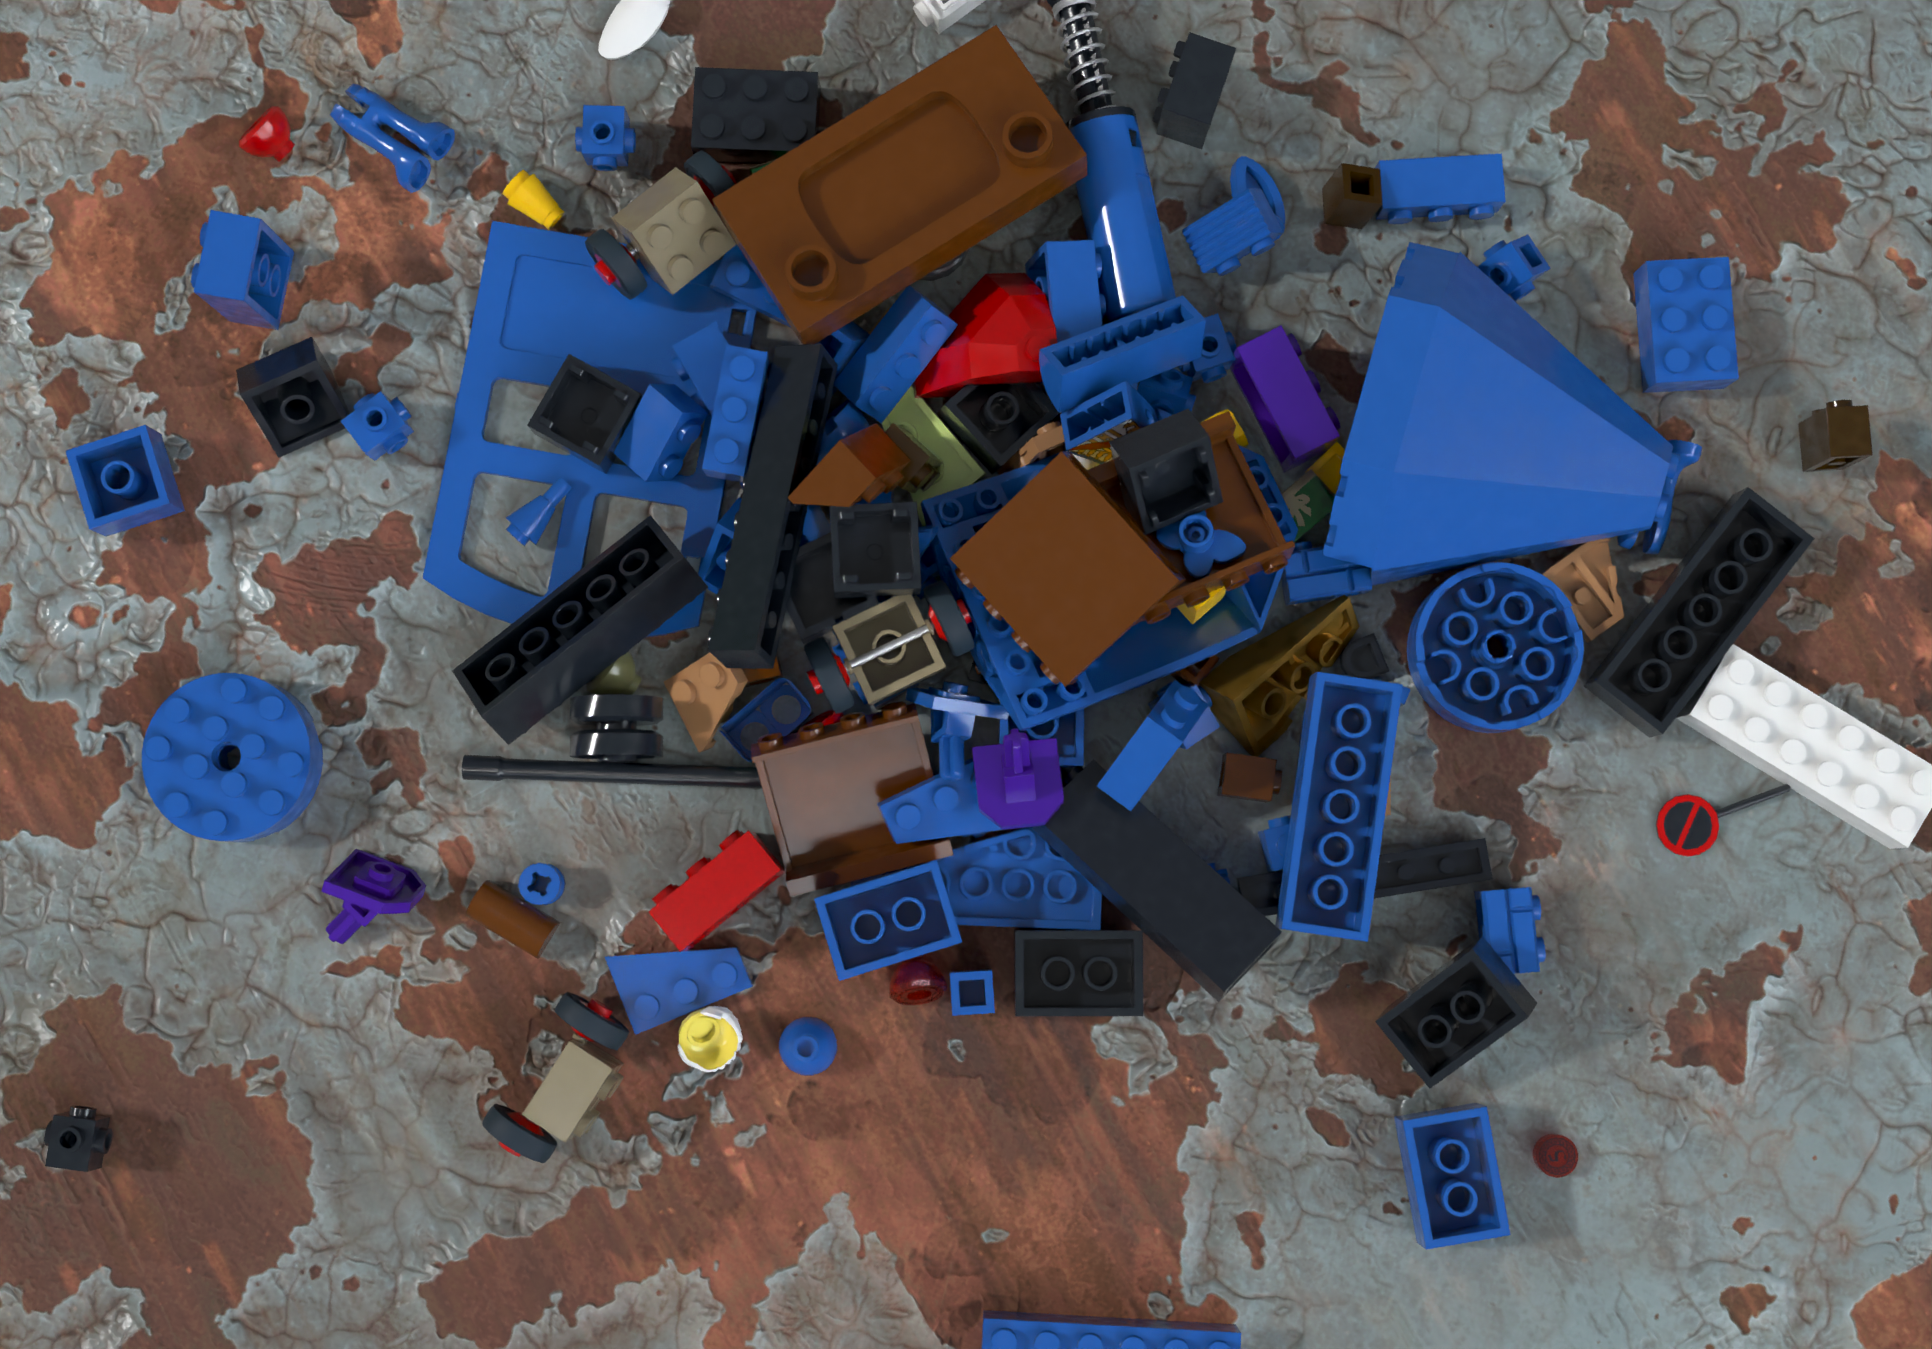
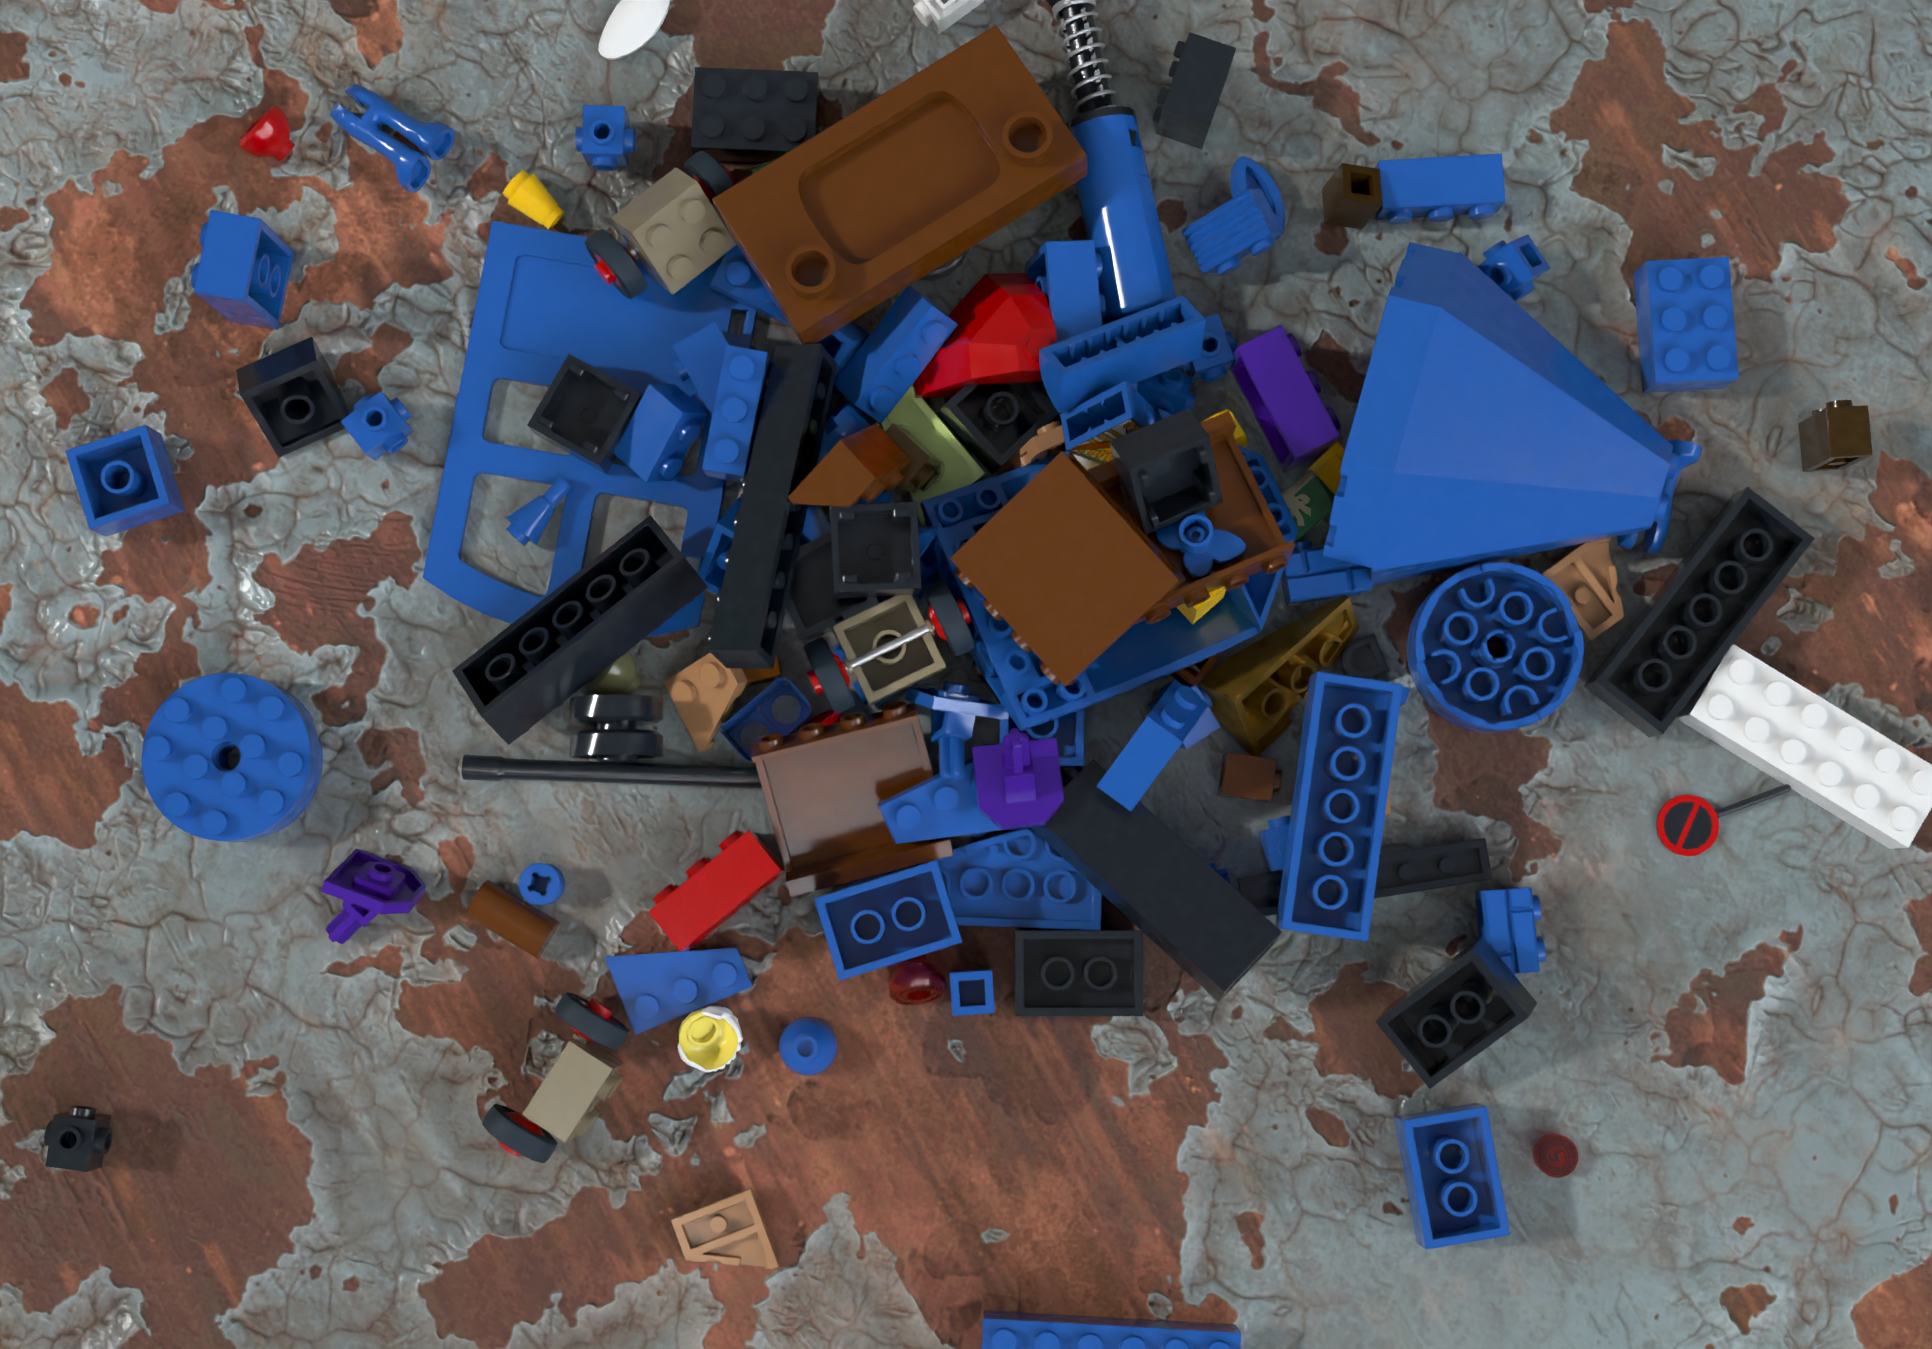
(727, 1233): none -> medium nougat wing

